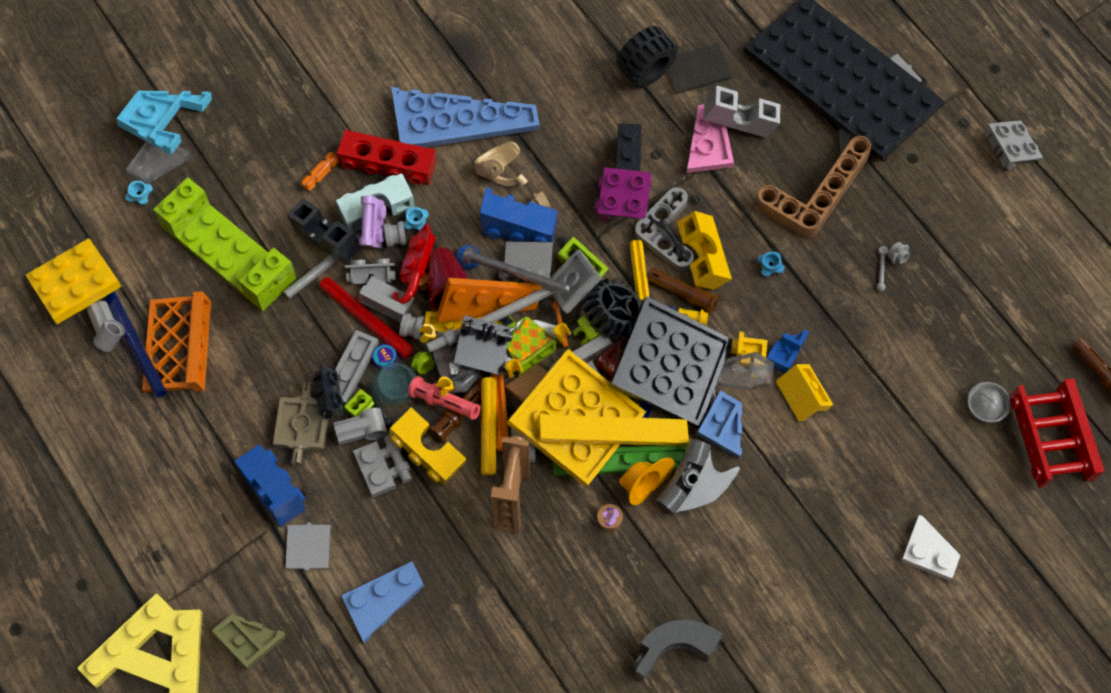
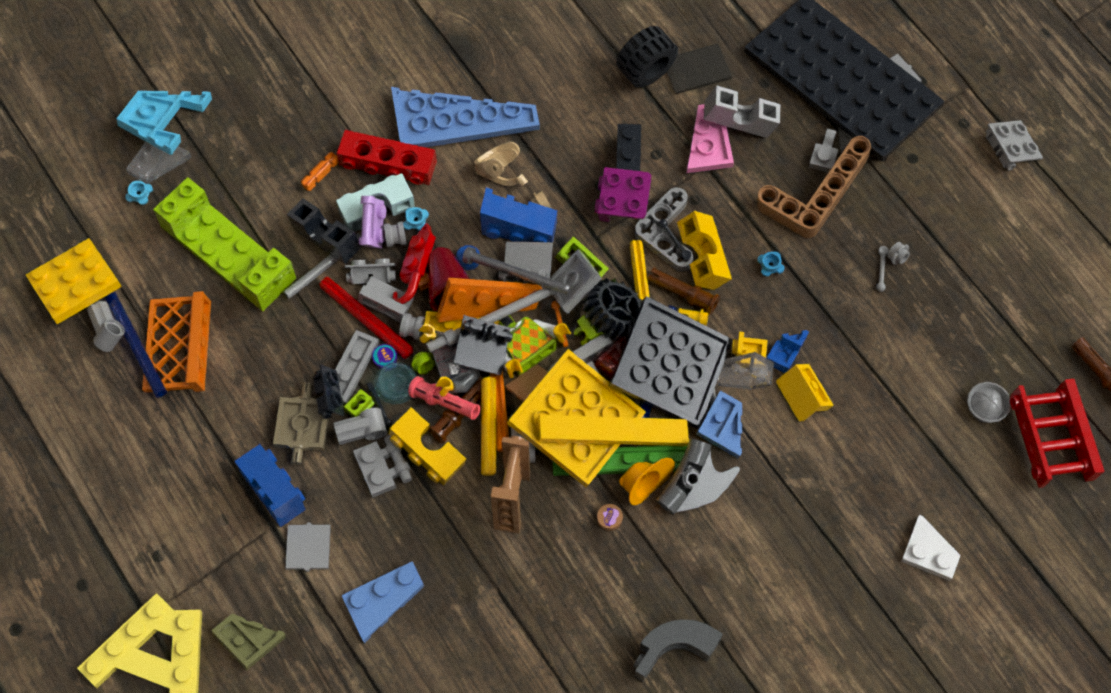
(824, 155): none -> light grey plate

